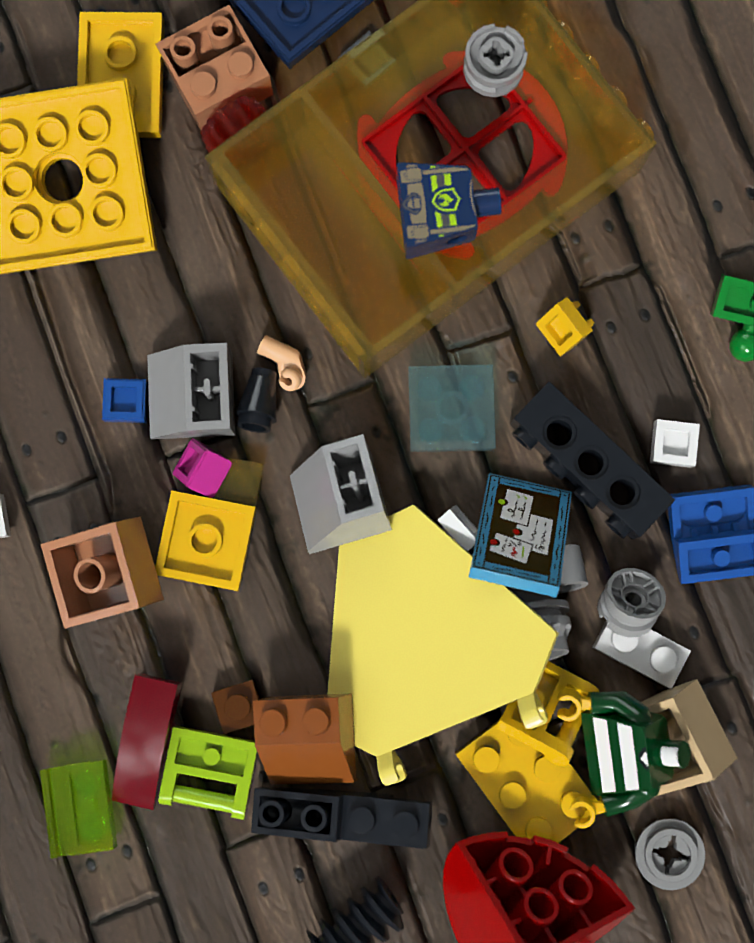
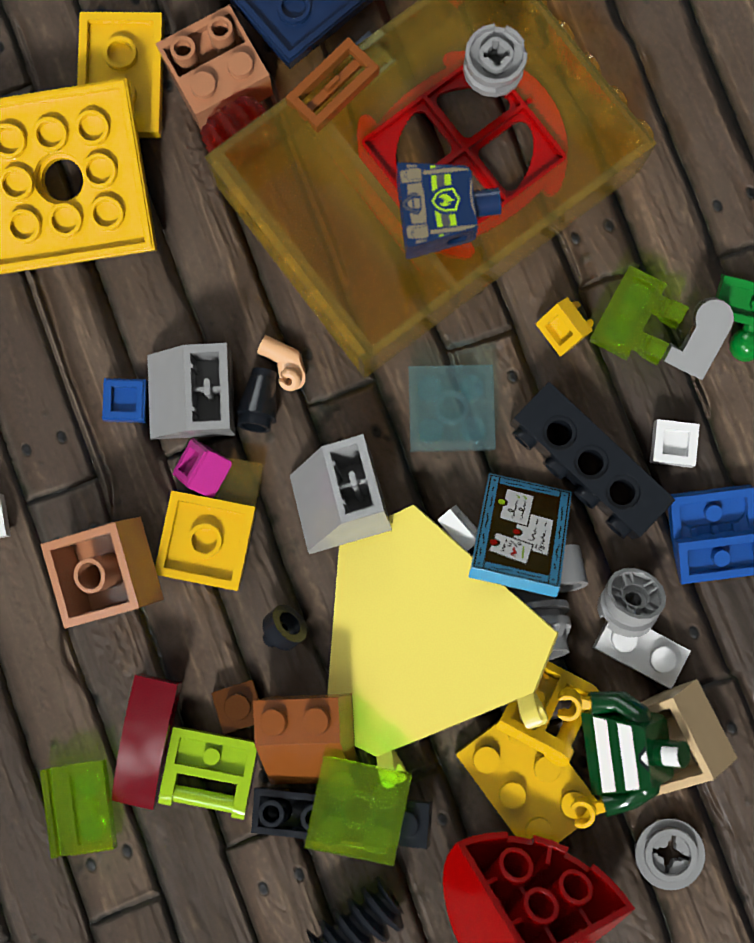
(283, 628): none -> black tile
(327, 66): none -> dark orange tile
(358, 810): none -> clear neon green plate
(628, 312): none -> clear neon green plate
(710, 327): none -> light grey leg

